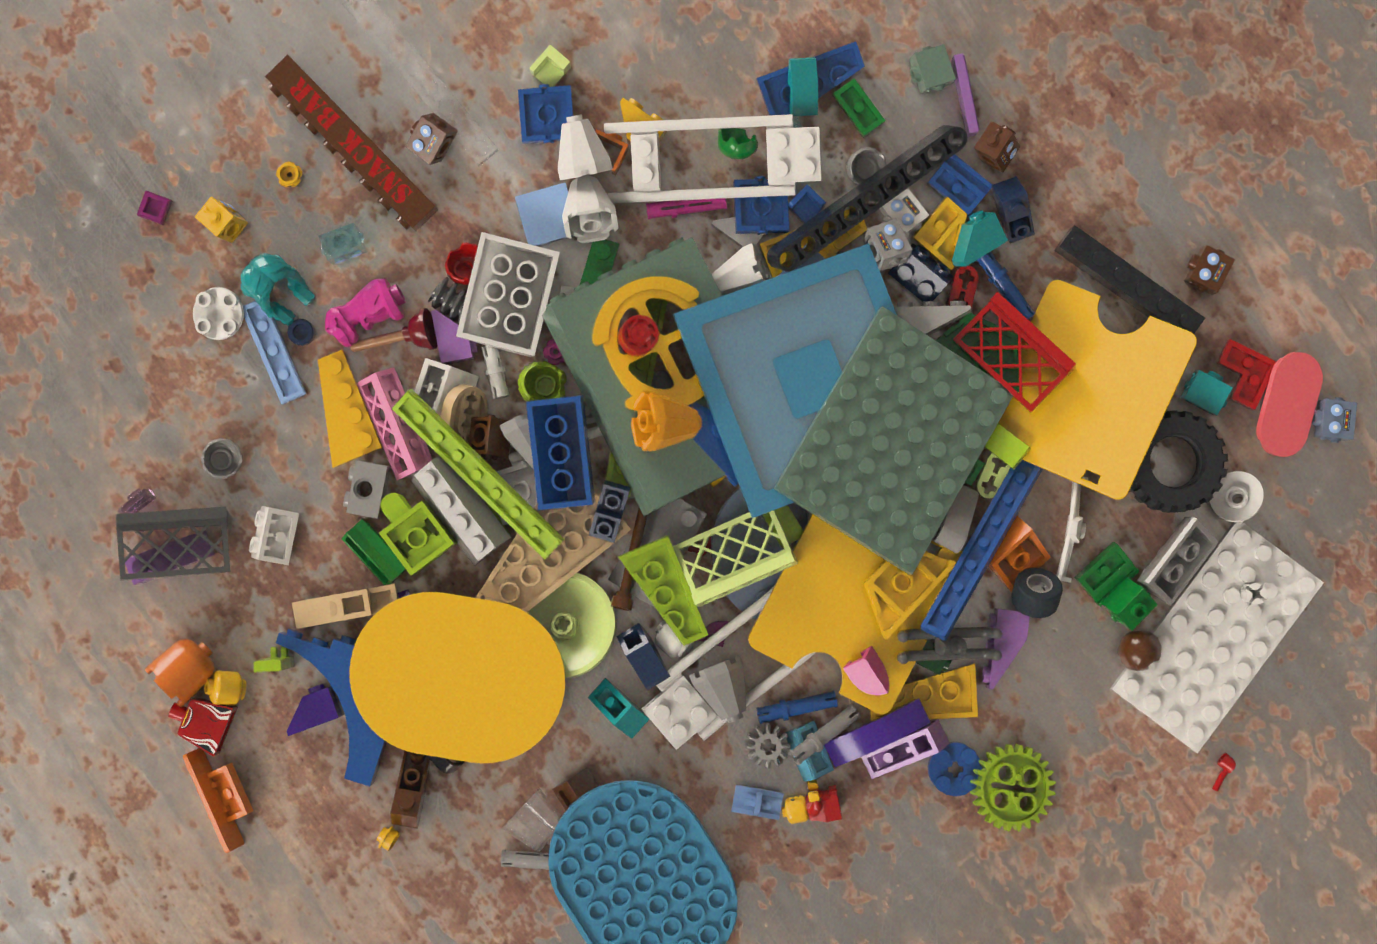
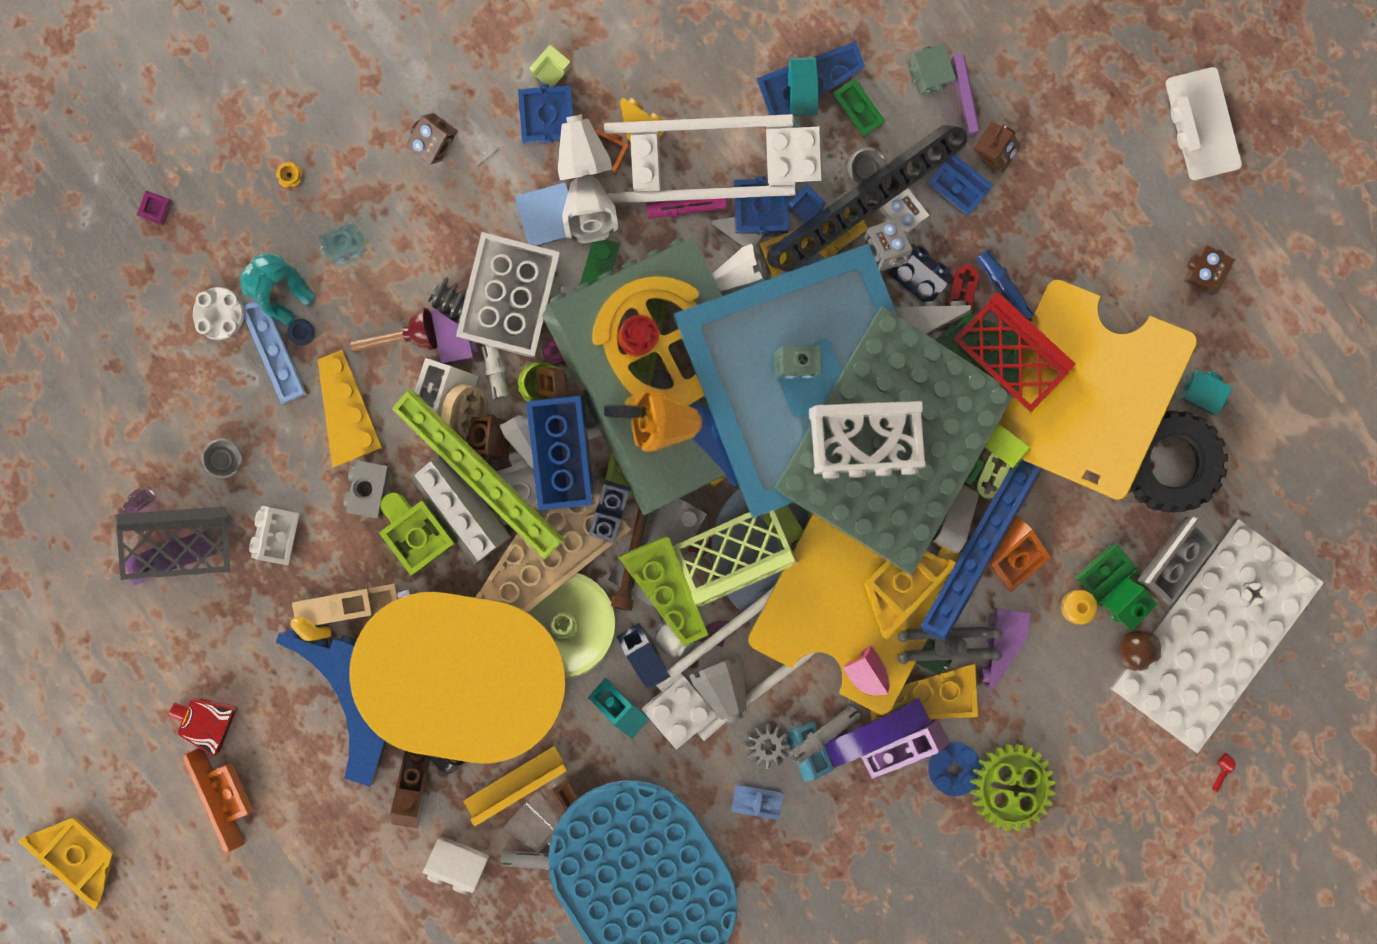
(74, 857): none -> yellow wing
(183, 669): orange cylinder -> none
(221, 219): yellow head -> none
(225, 688): yellow head -> none
(274, 662): lime hinge -> none
(309, 631): none -> yellow arm
(315, 709): dark purple slope -> none
(351, 143): reddish brown brick -> none
(369, 306): dark pink animal -> none
(374, 552): green piece -> none
(388, 838): yellow plate -> none
(408, 443): bright pink fence -> none
(455, 865): none -> white slope
(460, 263): red hair -> none
(515, 785): none -> yellow fence
(552, 383): none -> reddish brown panel
(624, 411): none -> black tile
(735, 143): green hair -> none
(784, 710): blue pin -> none
(788, 365): none -> sand green head
(817, 805): piece -> none
(895, 414): none -> white fence
(941, 231): yellow wing -> none
(978, 238): teal slope -> none
(1013, 209): dark blue slope -> none
(1036, 592): black wheel -> none
(1074, 531): white plate -> none
(1079, 607): none -> yellow head
(1126, 280): black brick -> none
(1203, 123): none -> white bracket
(1238, 485): white dish -> none
(1253, 372): red plate -> none
(1289, 404): coral tile -> none
(1335, 419): sand blue head -> none

